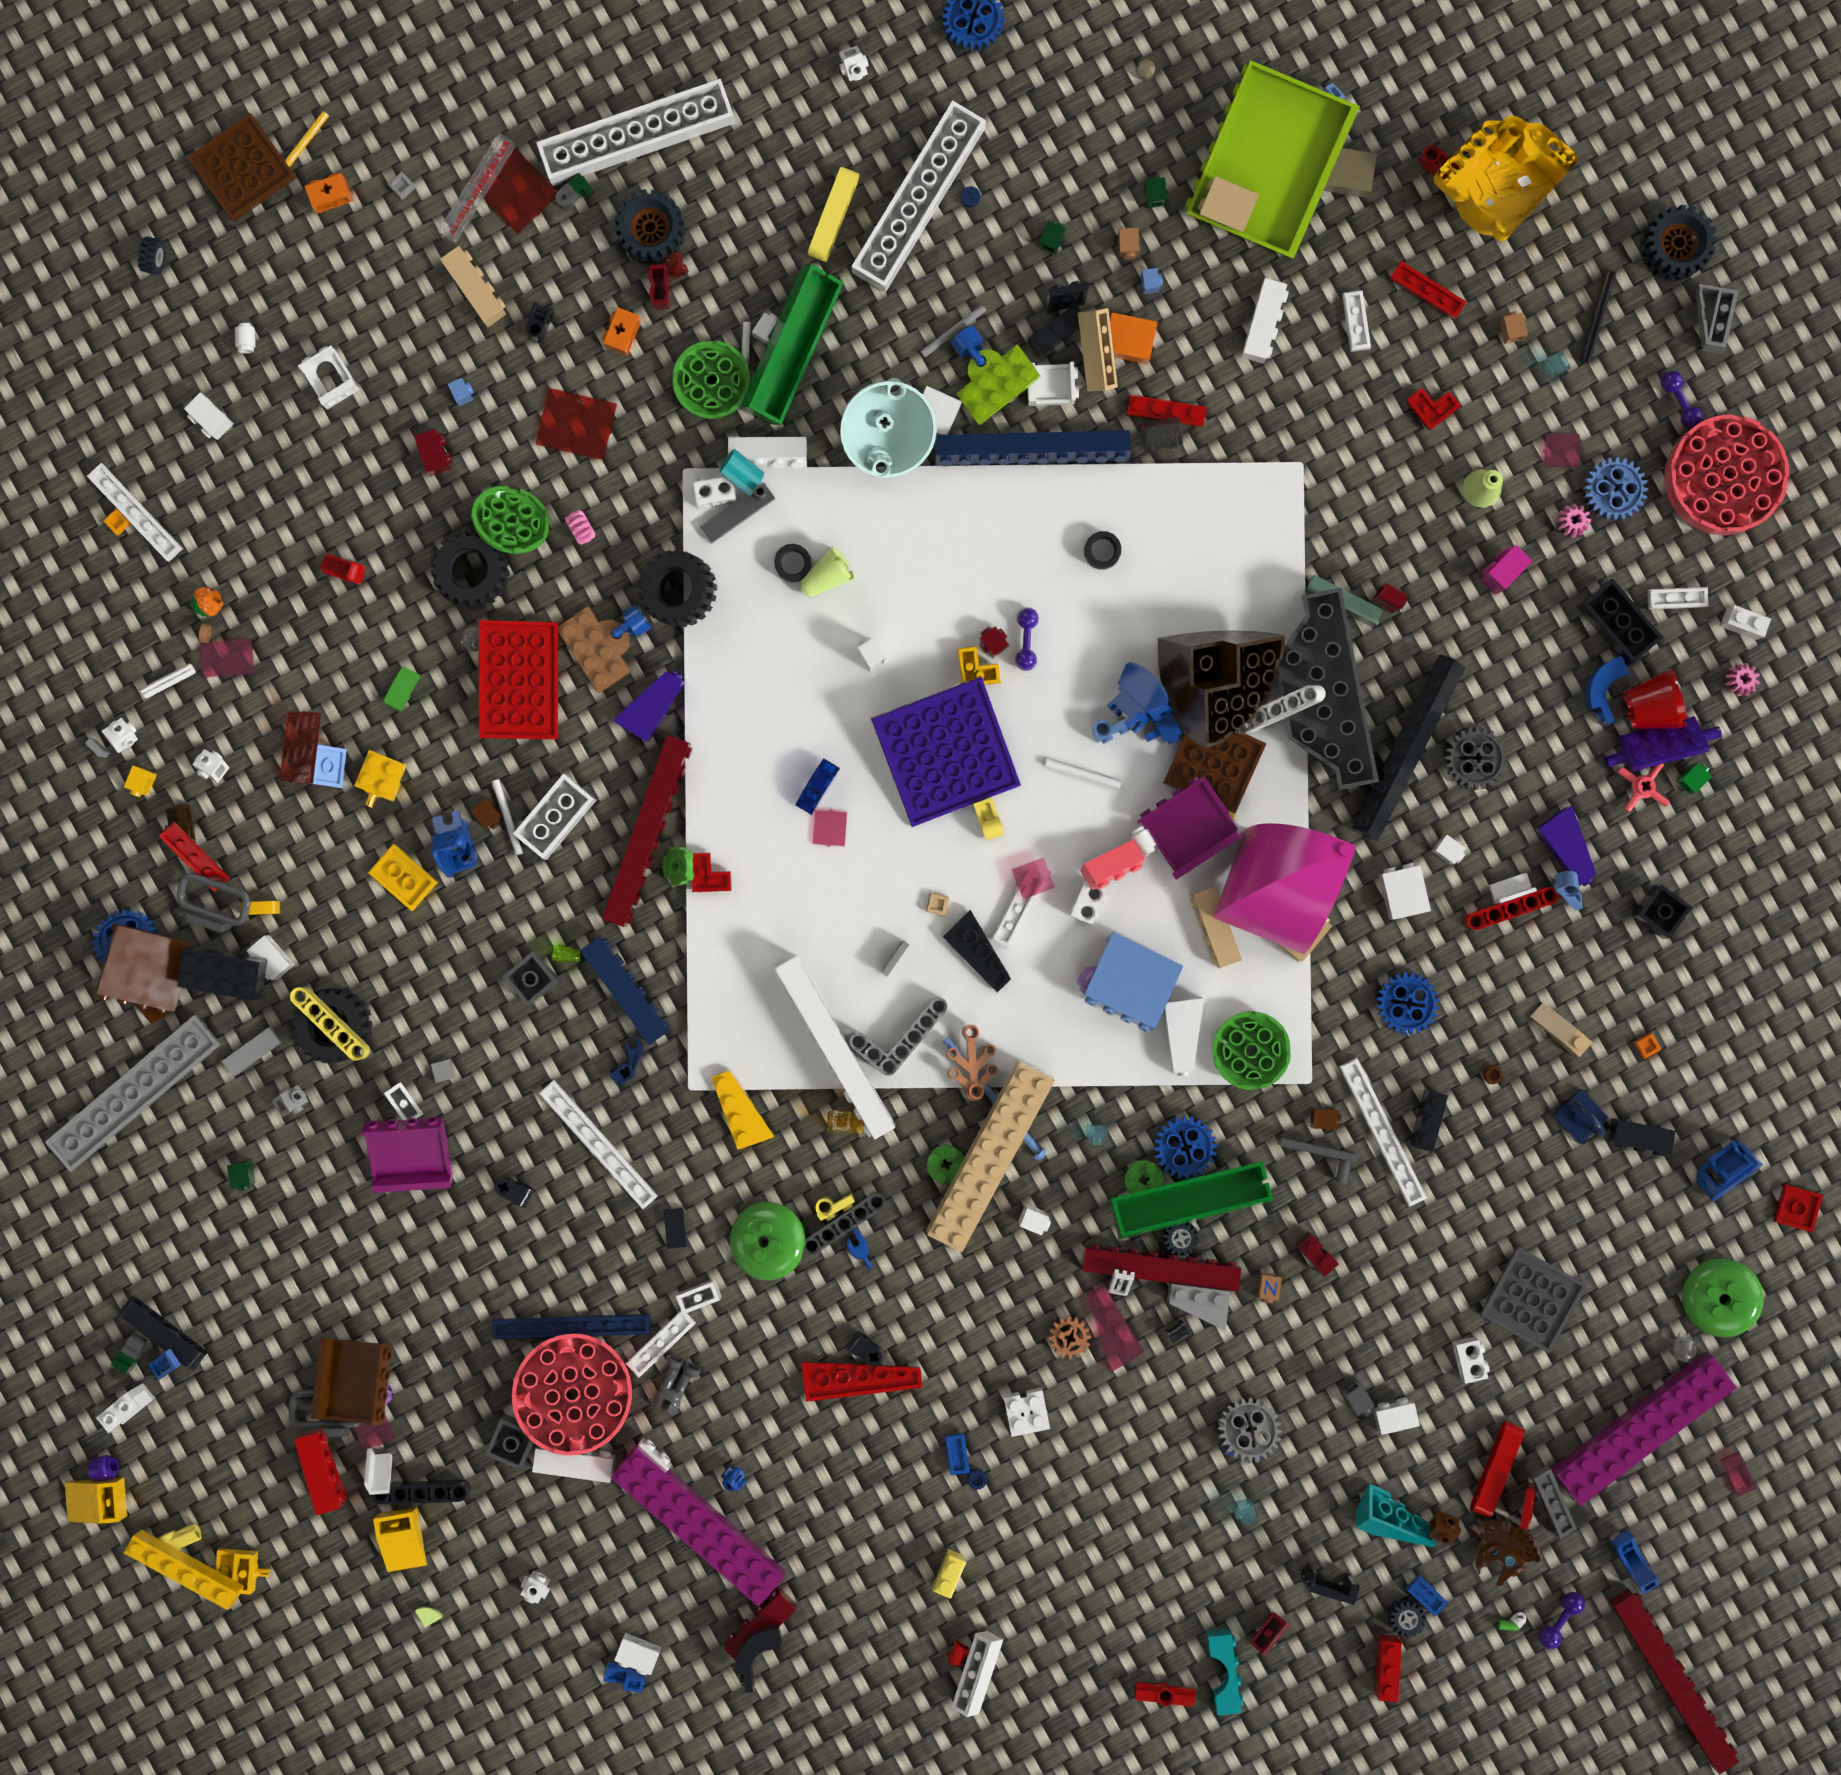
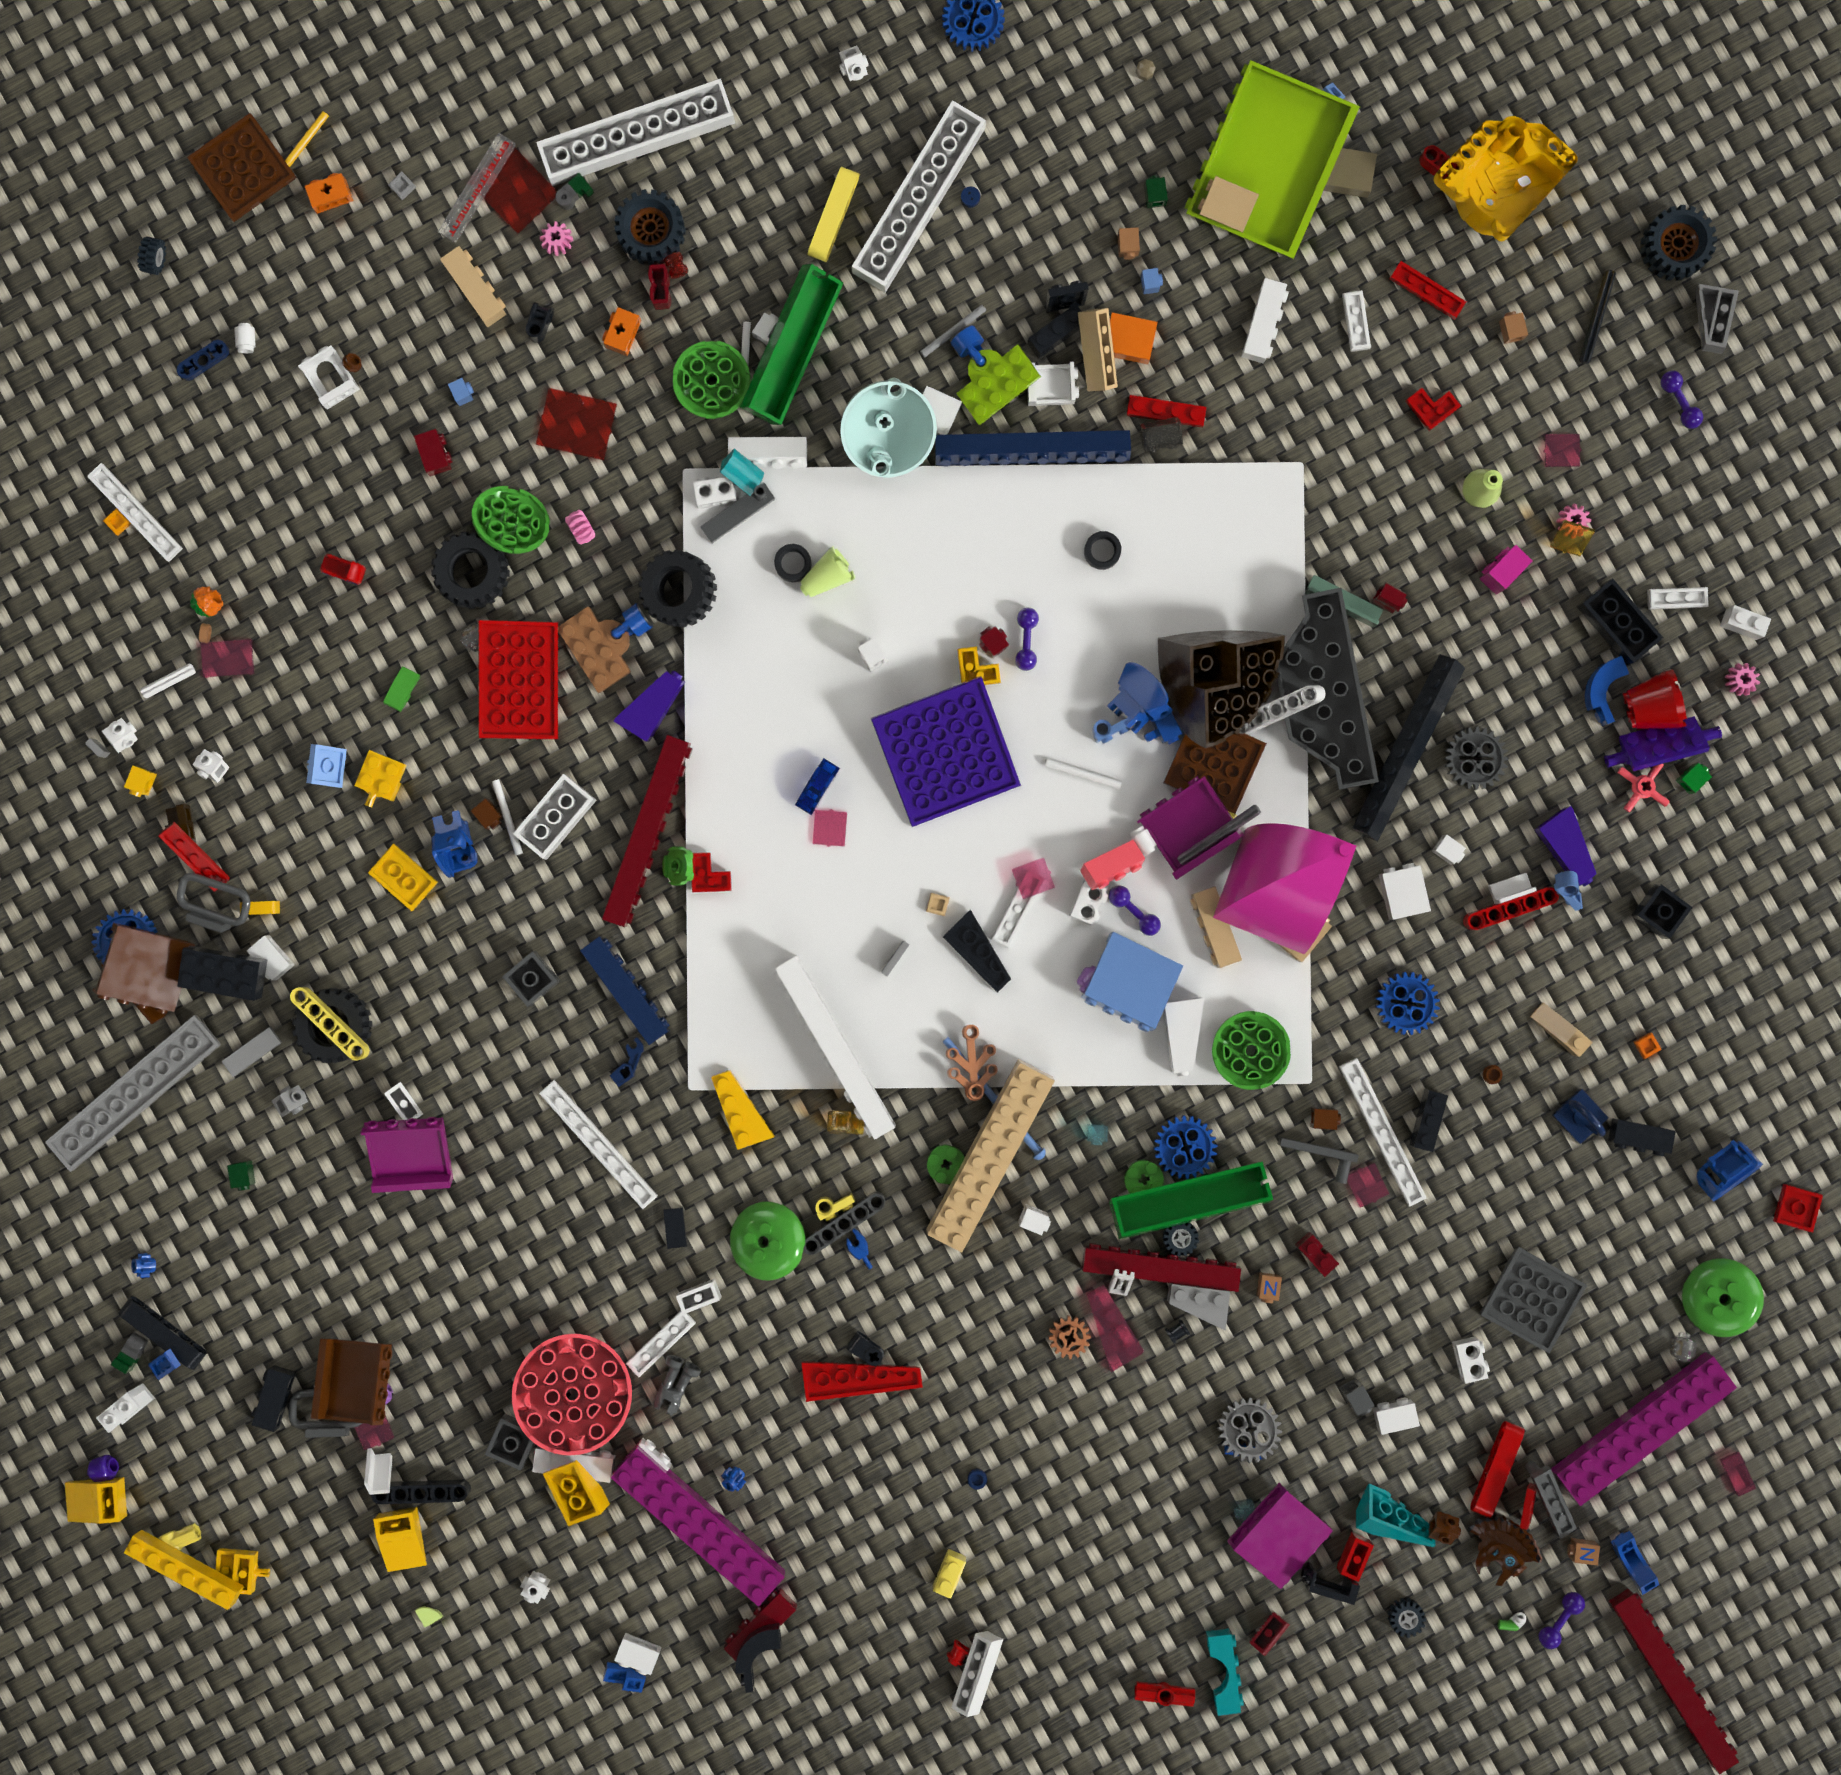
(143, 1265): none -> blue gear
(202, 368): none -> dark blue beam
(205, 413): white brick -> none
(273, 1398): none -> black brick
(300, 747): clear red piece -> none
(320, 1471): red wedge -> none
(352, 362): none -> reddish brown plate
(443, 1070): light grey tile -> none
(517, 1193): black piece -> none
(555, 1326): dark blue tile -> none
(556, 245): none -> bright pink gear
(565, 954): clear neon green cone -> none
(576, 1492): none -> yellow slope
(903, 1041): light grey beam -> none
(957, 1453): blue plate -> none
(988, 819): light yellow plate -> none
(1027, 1403): white piece -> none
(1052, 237): dark green brick -> none
(1148, 924): none -> dark purple piece
(1219, 834): none -> flat silver axle
(1279, 1536): none -> magenta panel
(1355, 1556): none -> red brick
(1367, 1185): none -> clear pink piece
(1388, 1668): red brick -> none
(1426, 1595): blue plate -> none
(1556, 365): clear light blue plate -> none
(1572, 538): none -> clear yellow piece
(1583, 1551): none -> medium nougat brick
(1603, 501): medium blue gear -> none
(1755, 471): coral brick -> none

